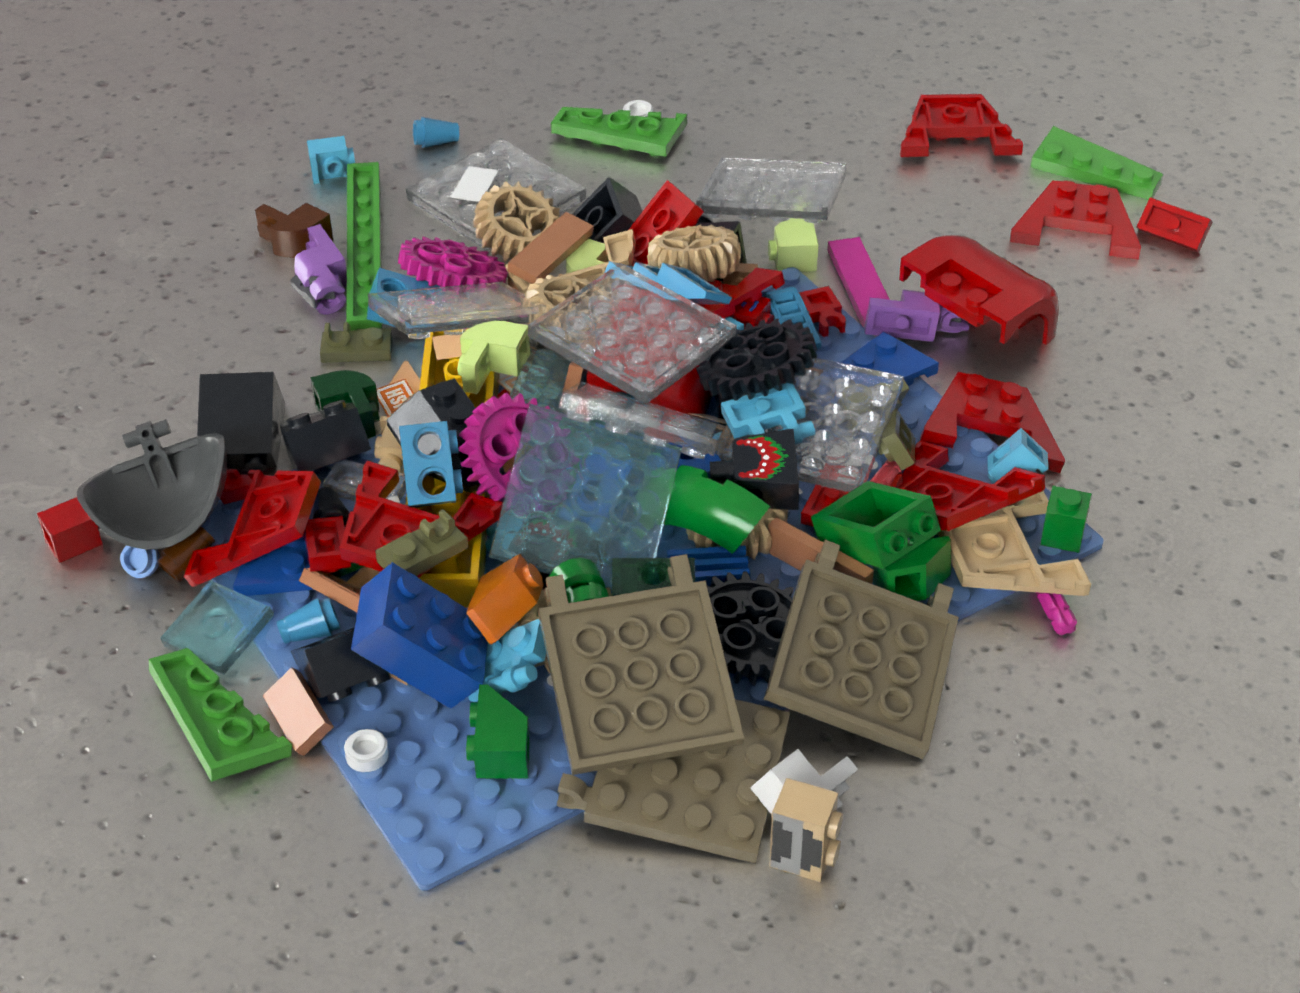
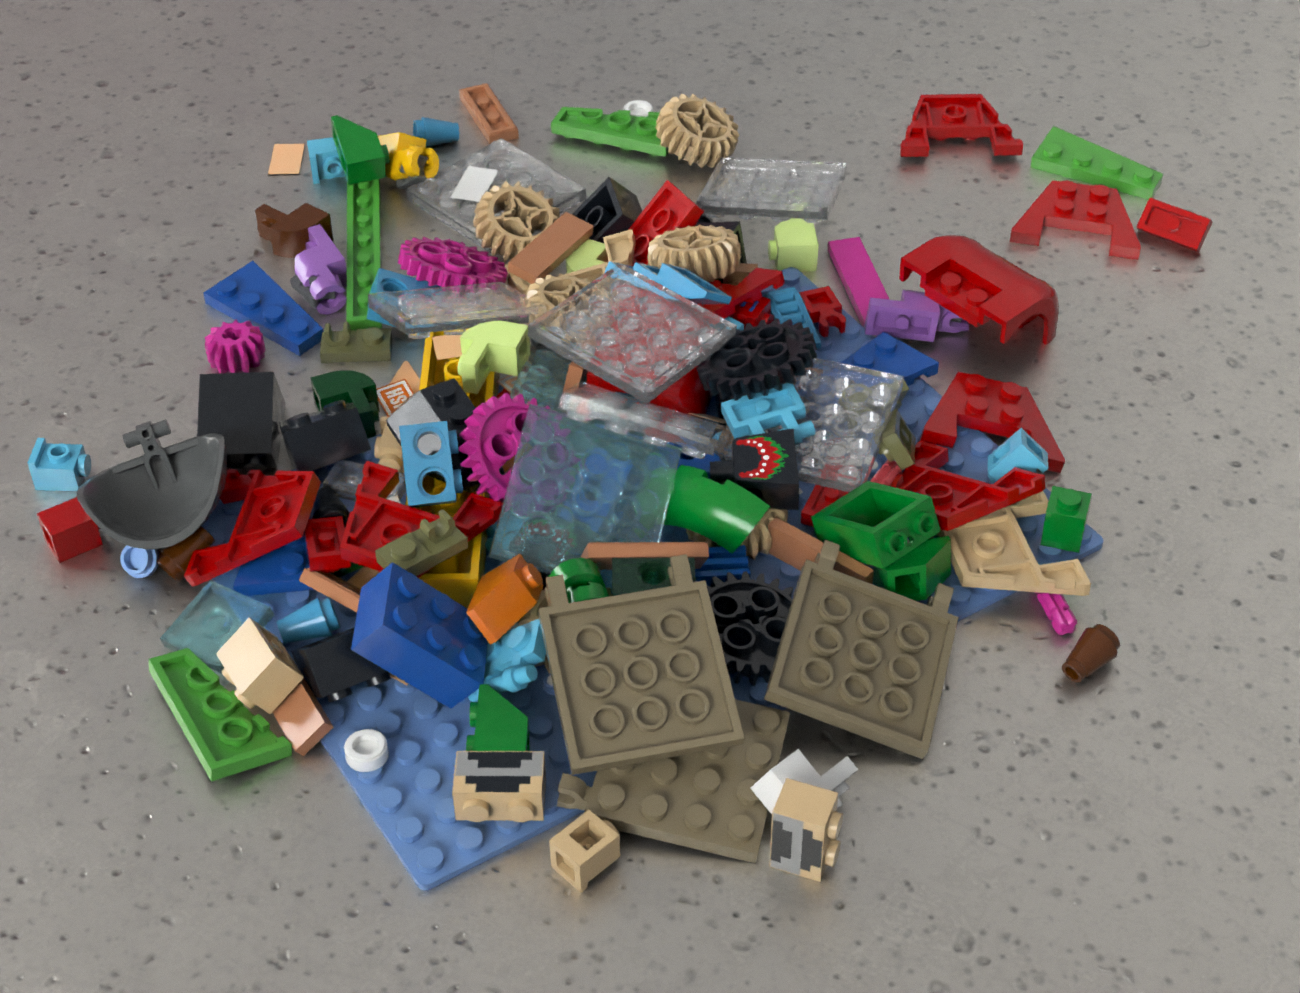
(58, 466): none -> medium azure brick
(235, 347): none -> dark pink gear
(257, 298): none -> blue wing
(258, 667): none -> tan brick
(286, 159): none -> light nougat sticker
(359, 151): none -> green slope
(409, 159): none -> yellow plate
(488, 113): none -> nougat tile
(499, 786): none -> brick
(584, 849): none -> tan brick
(603, 552): none -> nougat tile
(696, 130): none -> tan gear
(1092, 651): none -> reddish brown cone

